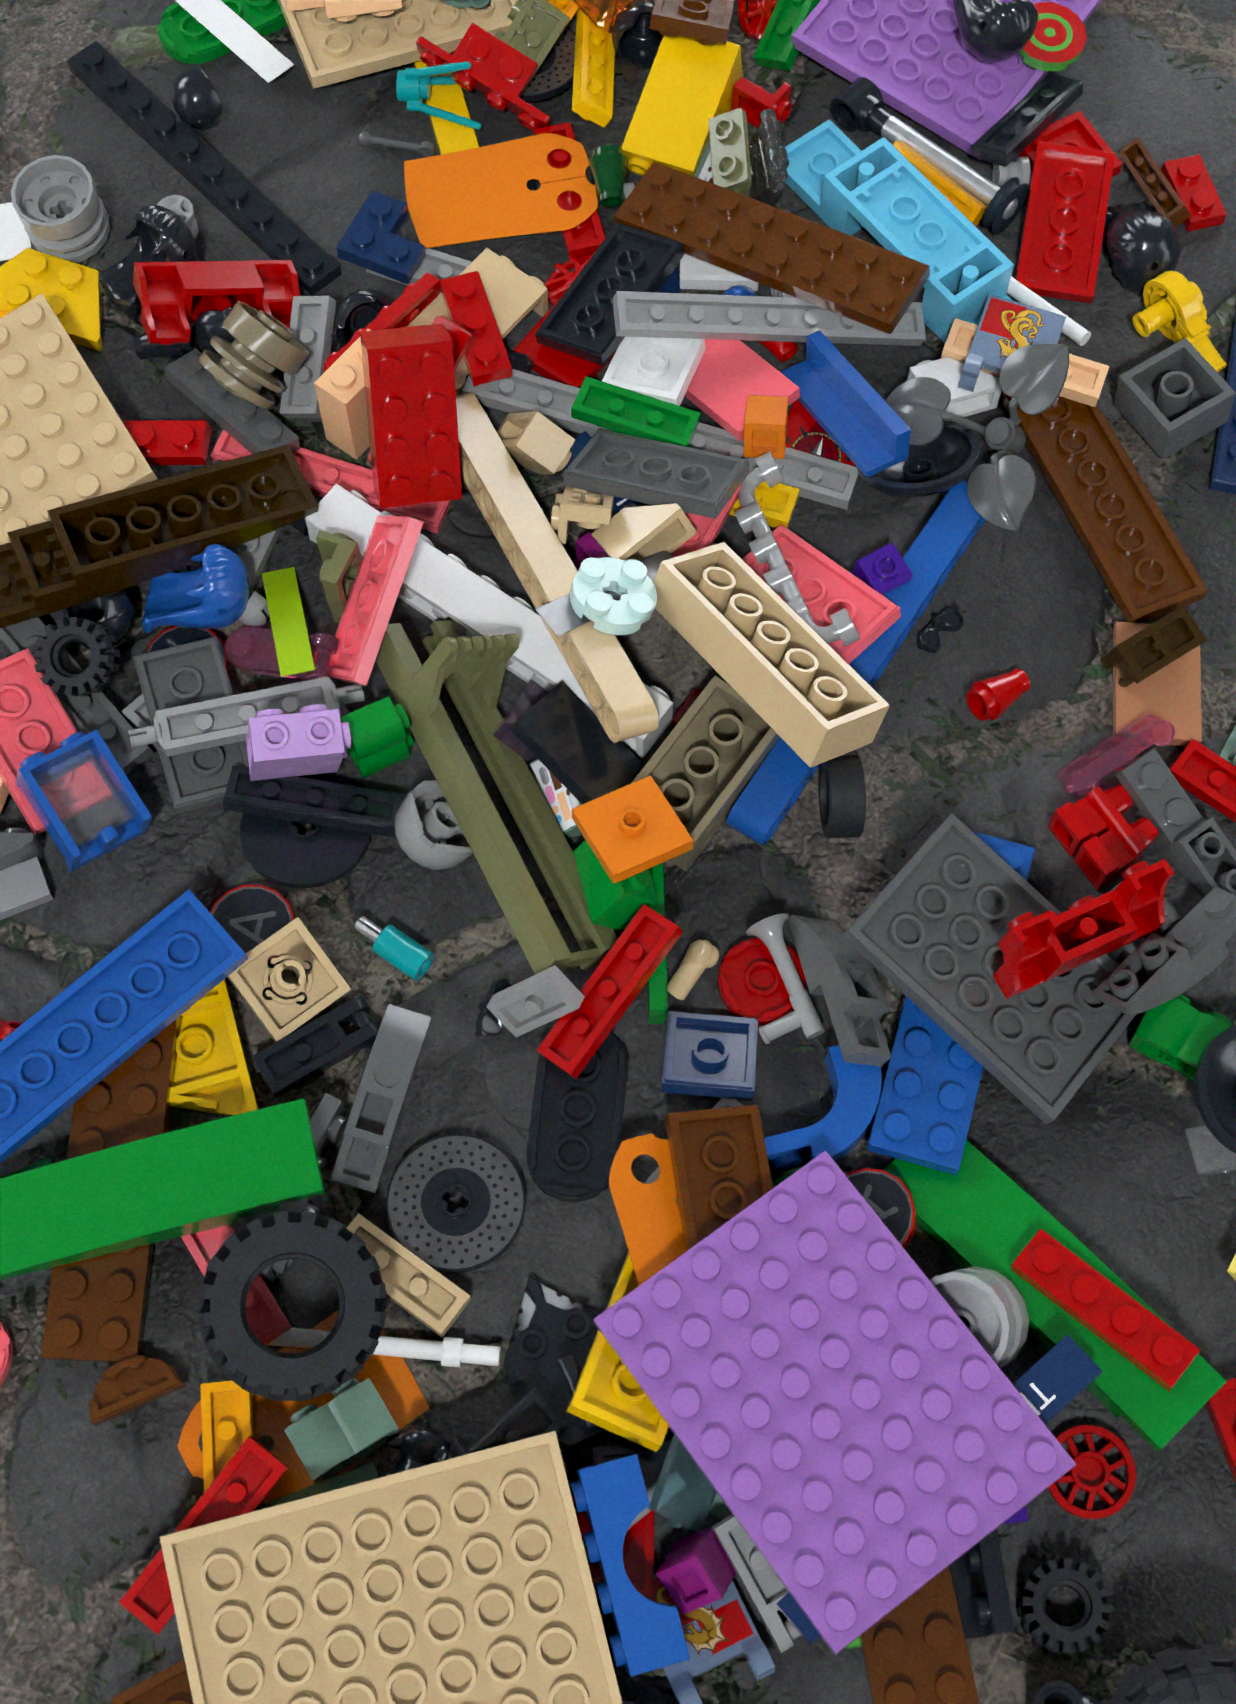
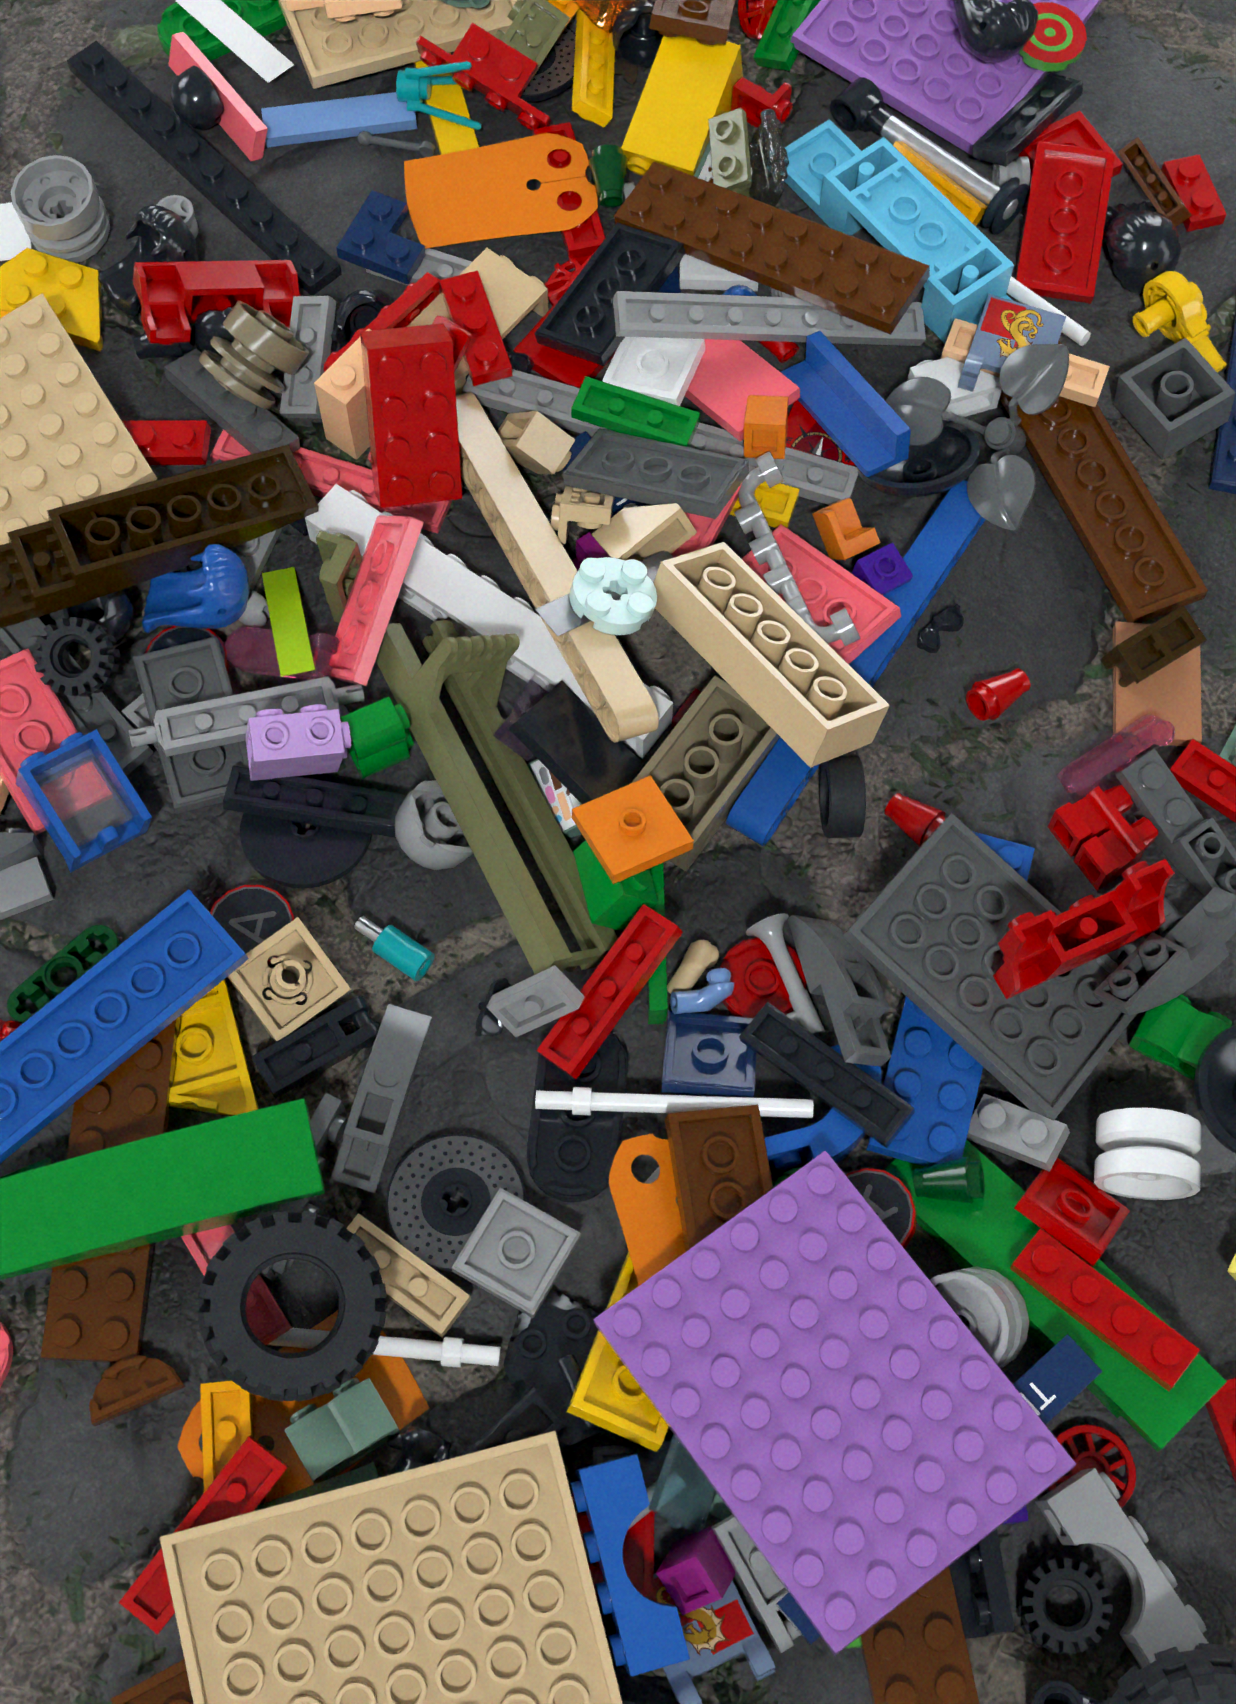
(81, 945): none -> dark green beam
(237, 117): none -> coral tile
(336, 119): none -> medium blue tile
(516, 1252): none -> light grey tile
(584, 1101): none -> white bar
(705, 999): none -> medium blue arm
(826, 1075): none -> black tile
(842, 530): none -> orange panel
(914, 817): none -> red cone
(951, 1181): none -> dark green cone
(1017, 1132): none -> light grey plate
(1073, 1210): none -> red tile
(1087, 1512): none -> light grey arch
(1148, 1153): none -> white wheel

